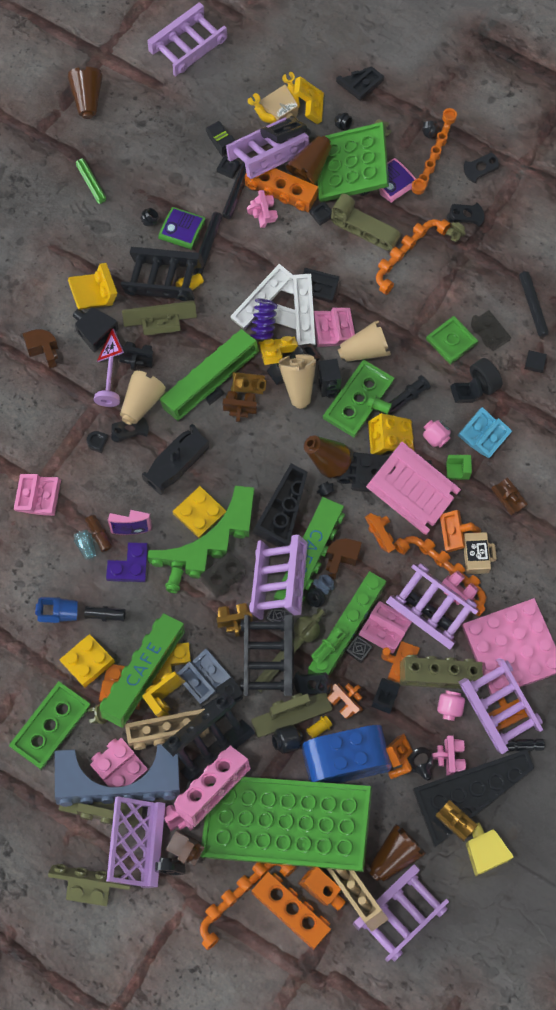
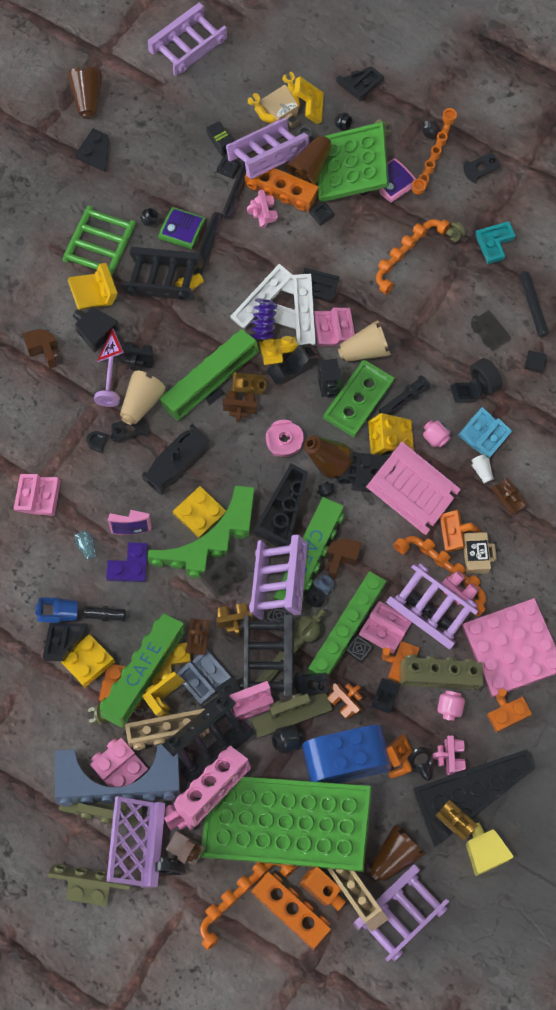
(54, 738): bright green plate -> none
(62, 640): none -> black wing
(91, 181): bright green axle -> none
(94, 150): none -> black wing
(98, 533): reddish brown axle -> none
(115, 255): none -> bright green bar
(160, 317): olive bracket -> none
(174, 580): bright green pin -> none
(197, 636): none -> reddish brown hips
(252, 701): none -> bright pink slope
(281, 132): black plate -> none
(281, 448): none -> bright pink plate
(298, 378): tan cone -> none
(319, 727): yellow pin -> none
(328, 645): bright green axle -> none
(363, 225): olive beam -> none
(376, 527): orange plate -> none
(379, 404): bright green pin -> none
(452, 340): bright green plate -> none
(458, 467): bright green panel -> none
(476, 212): black piece -> none
(483, 468): none -> white cone
(490, 722): lavender fence -> none
(491, 238): none -> teal plate
(523, 744): black axle -> none

